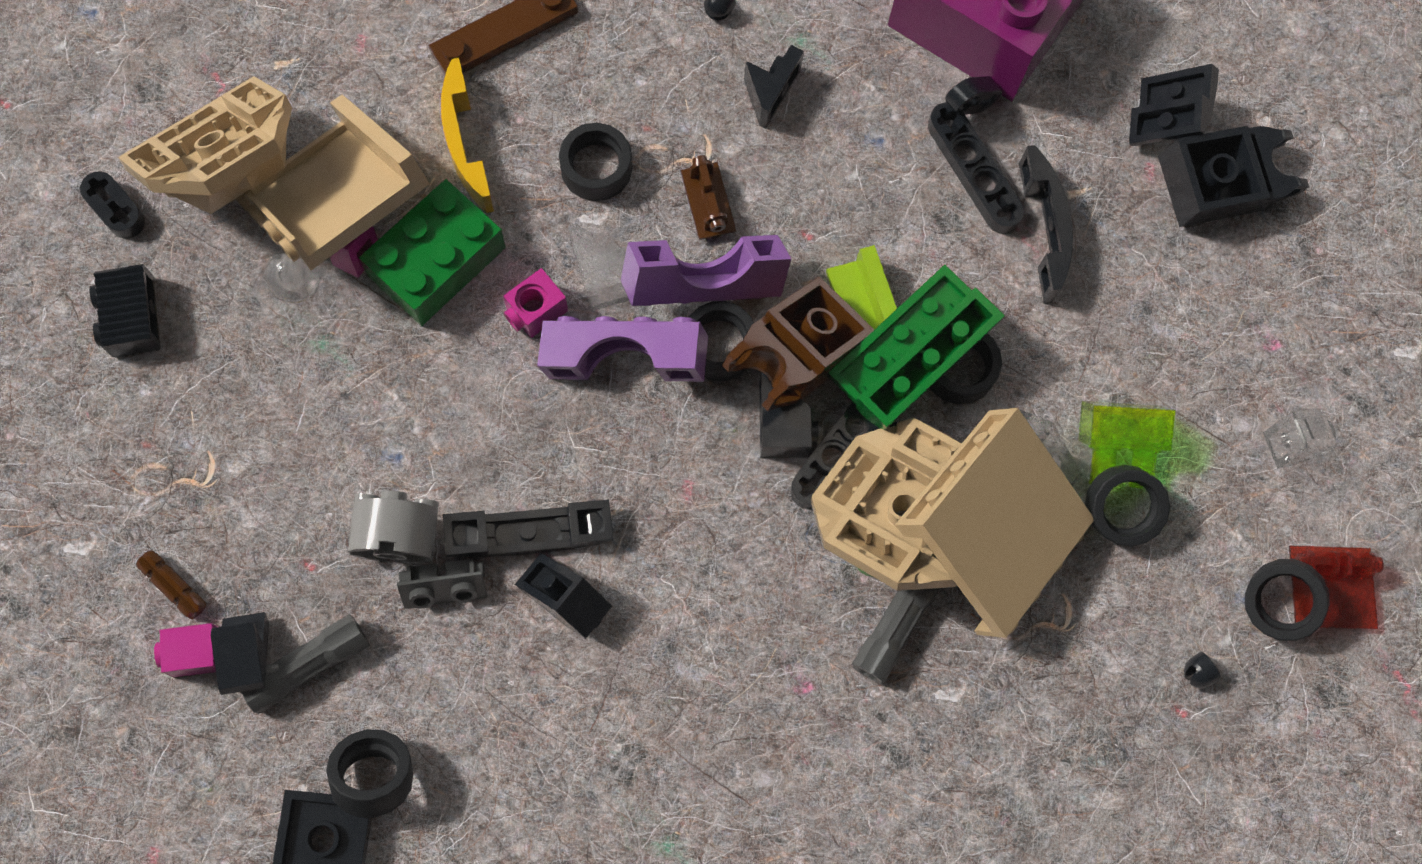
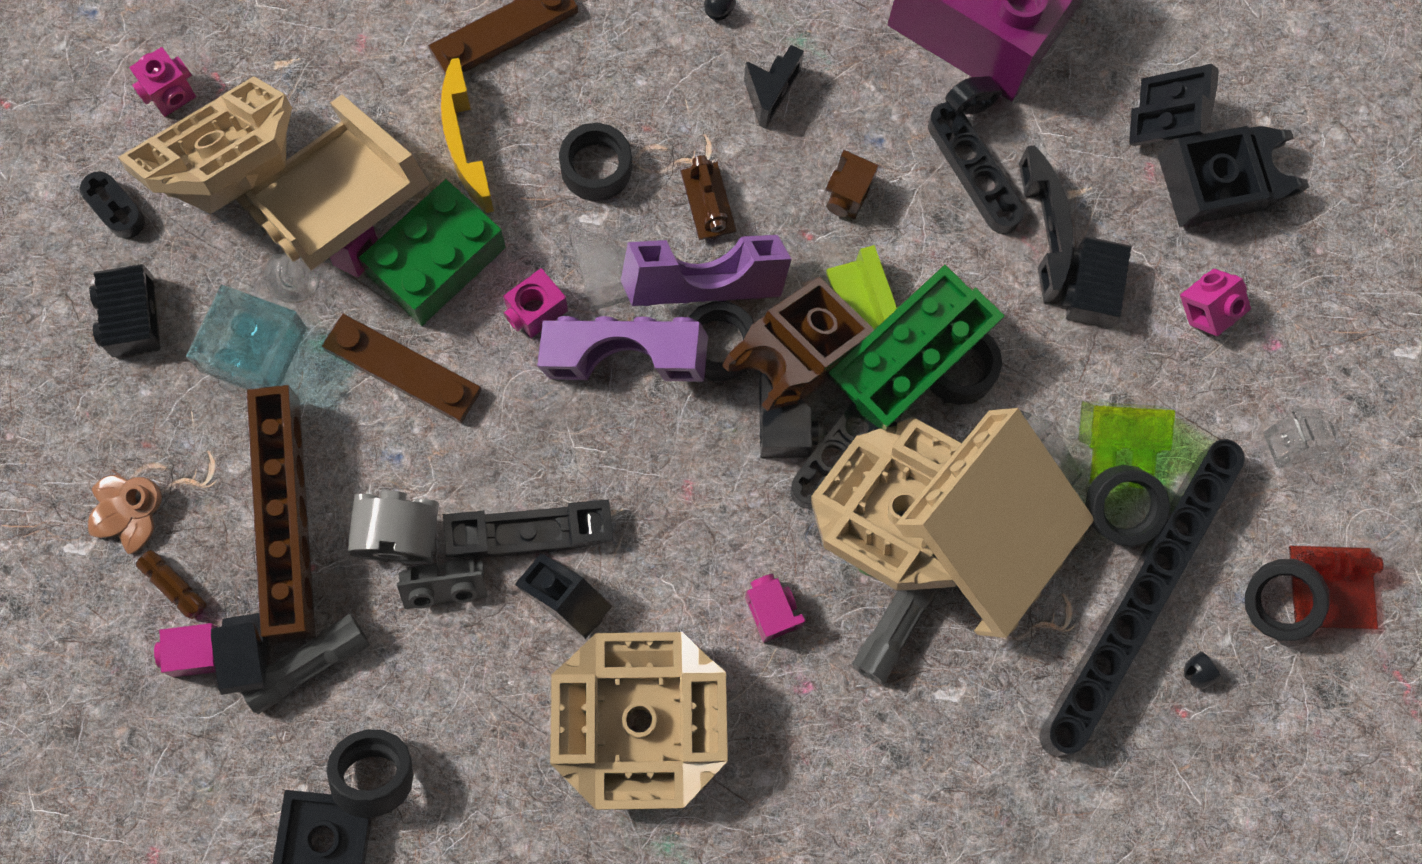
(119, 512): none -> nougat plate
(162, 81): none -> dark pink brick
(246, 340): none -> clear light blue piece
(280, 515): none -> reddish brown brick
(401, 368): none -> reddish brown plate
(630, 673): none -> tan piece
(772, 608): none -> dark pink brick
(850, 184): none -> reddish brown brick
(1097, 282): none -> black brick
(1127, 606): none -> black beam
(1215, 301): none -> dark pink brick

